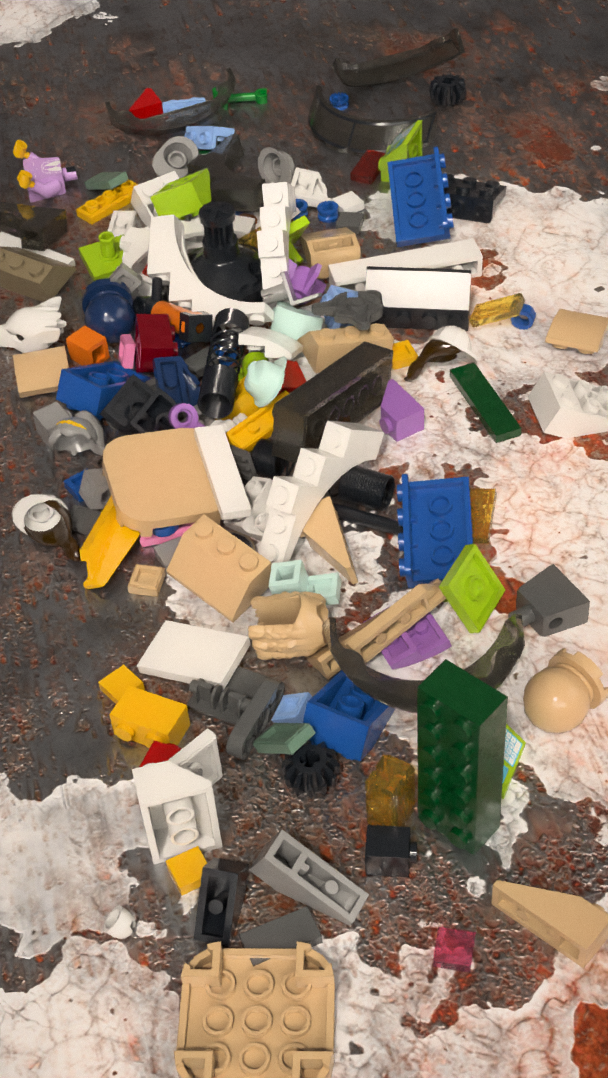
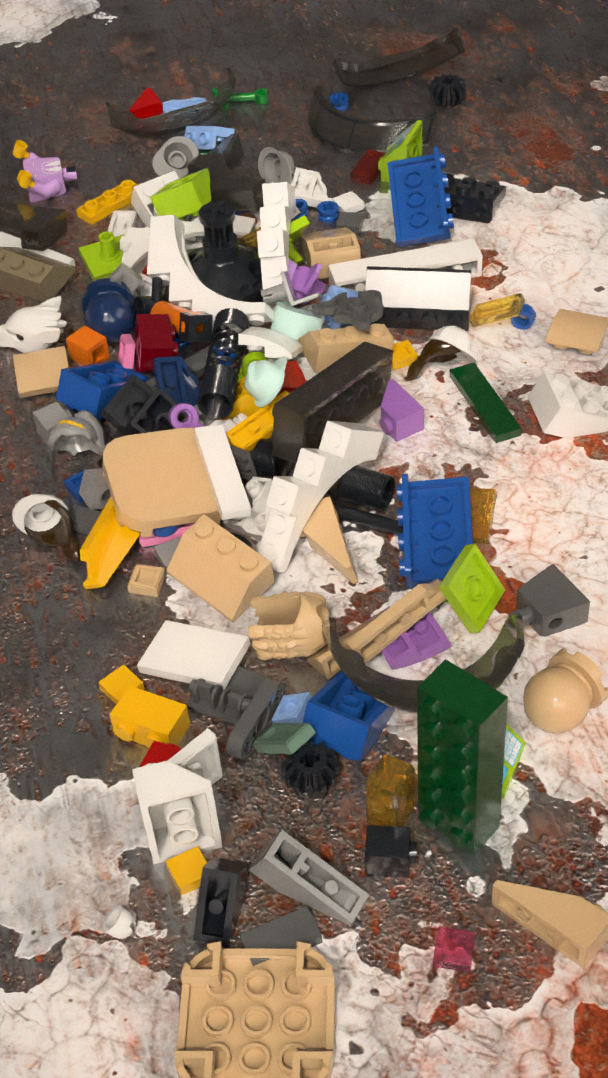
(106, 180): sand green tile -> none
(292, 577): light aqua brick -> none

